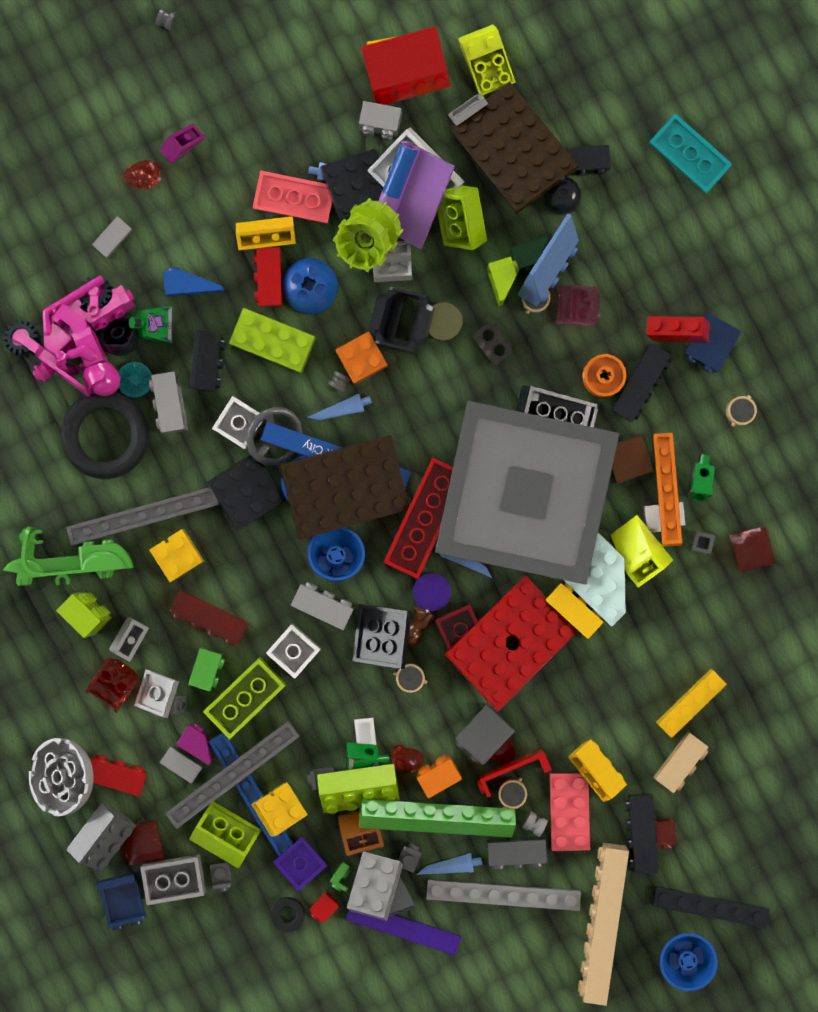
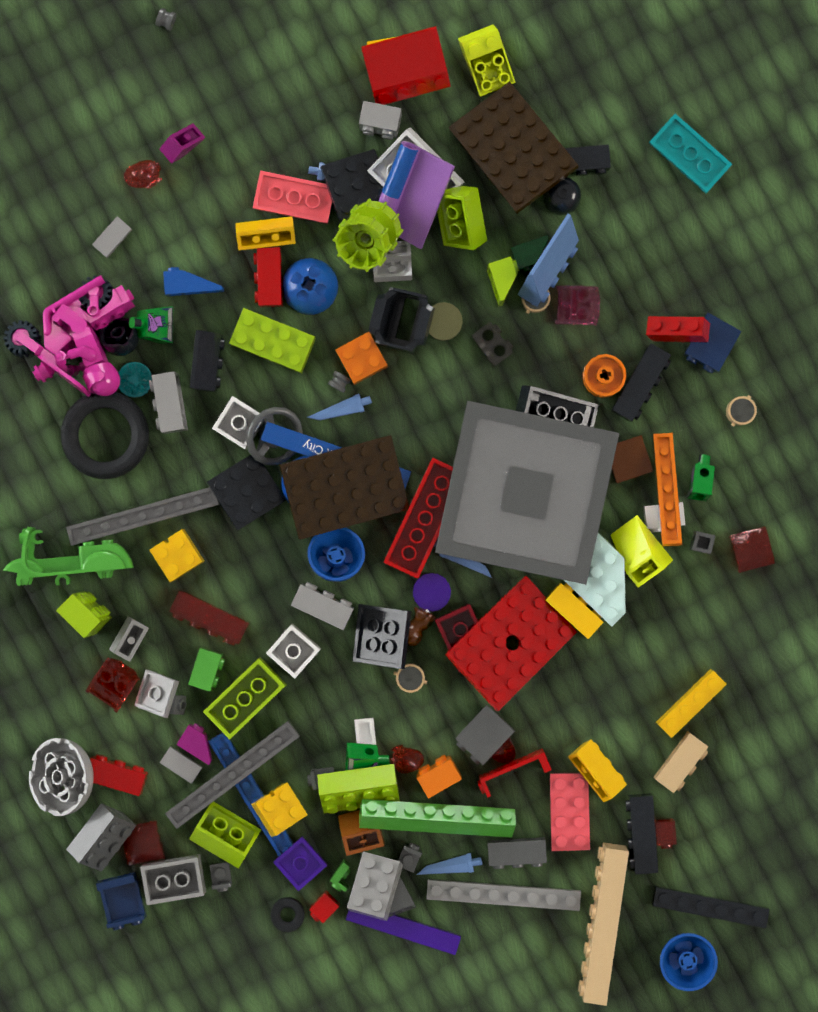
(467, 109): light grey tile -> none
(512, 793): pearl dark grey piece -> none
(534, 824): light grey wheel -> none

